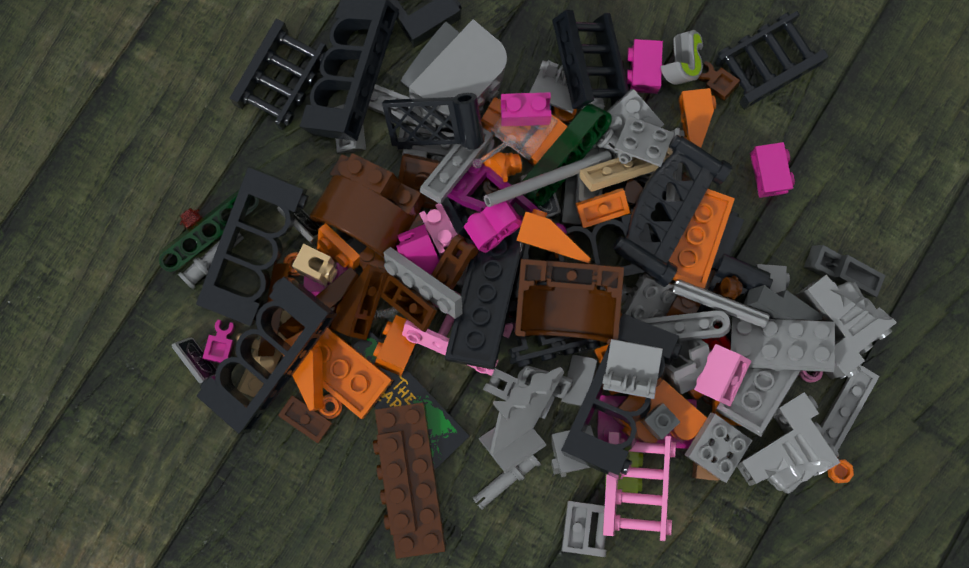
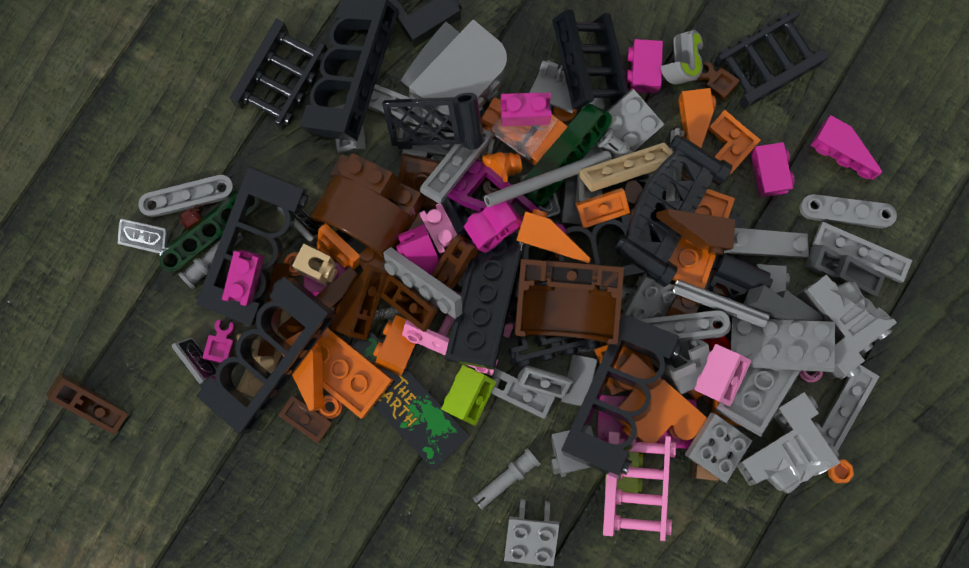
(86, 403): none -> reddish brown slope
(142, 236): none -> slope
(186, 196): none -> light grey plate
(243, 277): none -> dark pink brick
(408, 480): reddish brown plate -> none
(468, 395): none -> lime brick
(511, 140): clear hinge -> none
(514, 436): light grey piece -> none
(530, 539): none -> light grey plate
(578, 529): light grey plate -> none
(632, 368): light grey hinge -> none
(643, 142): light grey hinge -> none
(660, 421): dark grey brick -> none
(702, 230): none -> reddish brown slope
(731, 287): reddish brown plate -> none
(735, 136): none -> orange plate
(770, 243): none -> light grey plate
(845, 146): none -> dark pink slope
(848, 211): none -> light grey plate
(874, 256): none -> light grey plate

